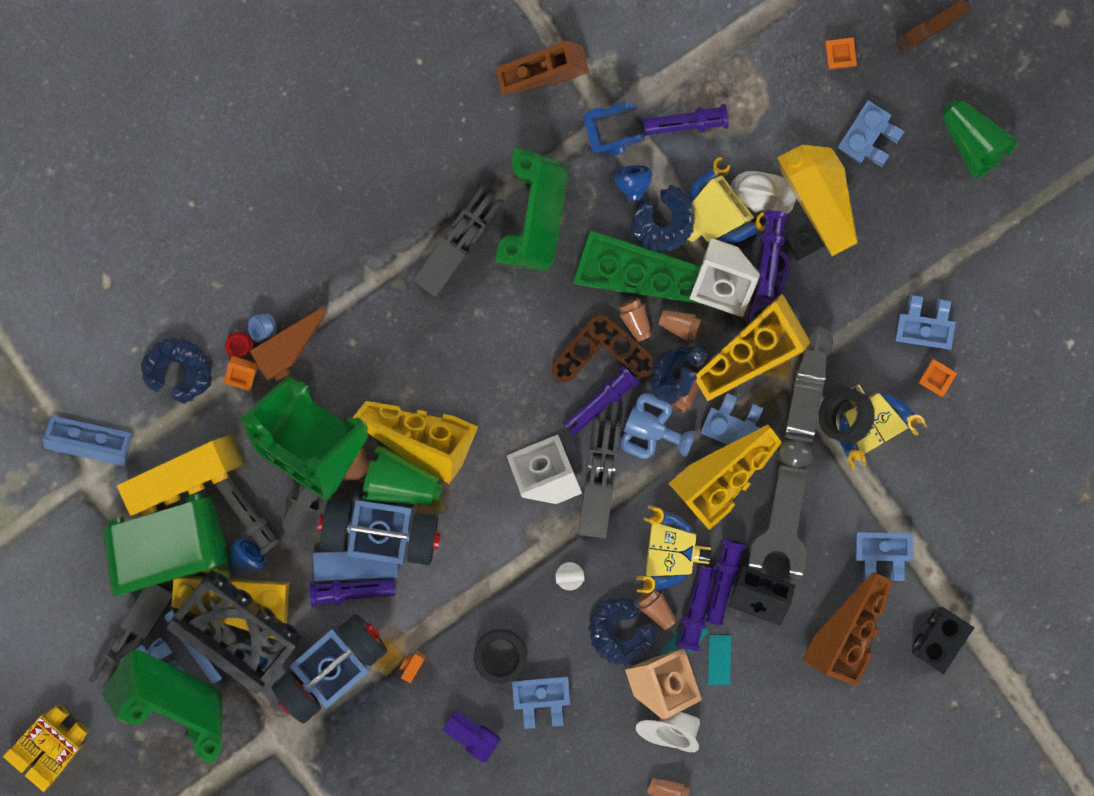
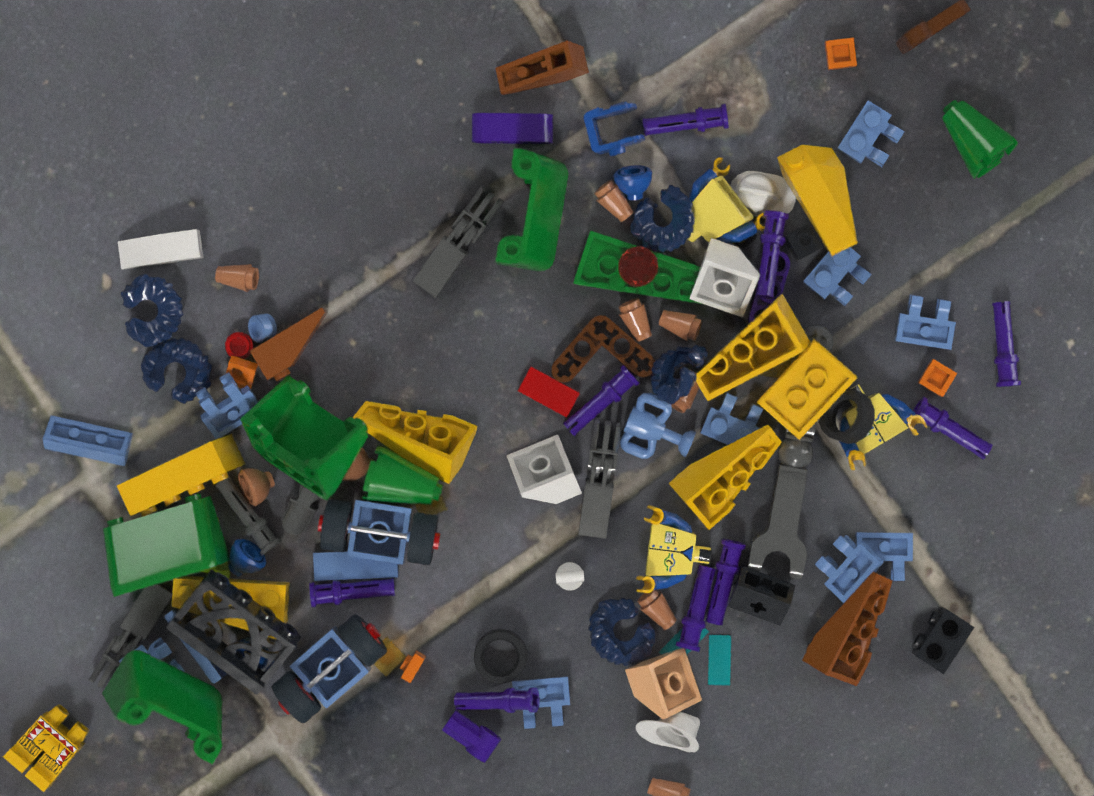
(160, 249): none -> white slope
(168, 306): none -> dark blue piece
(226, 415): none -> medium blue plate
(238, 276): none -> nougat cone
(255, 485): none -> nougat brick
(509, 700): none -> dark purple pin
(512, 128): none -> dark purple beam
(548, 392): none -> red tile
(613, 200): none -> nougat cone
(638, 266): none -> clear red wheel
(807, 389): none -> yellow tile
(831, 270): none -> medium blue plate
(853, 571): none -> medium blue plate
(940, 422): none -> dark purple pin
(1006, 359): none -> dark purple pin

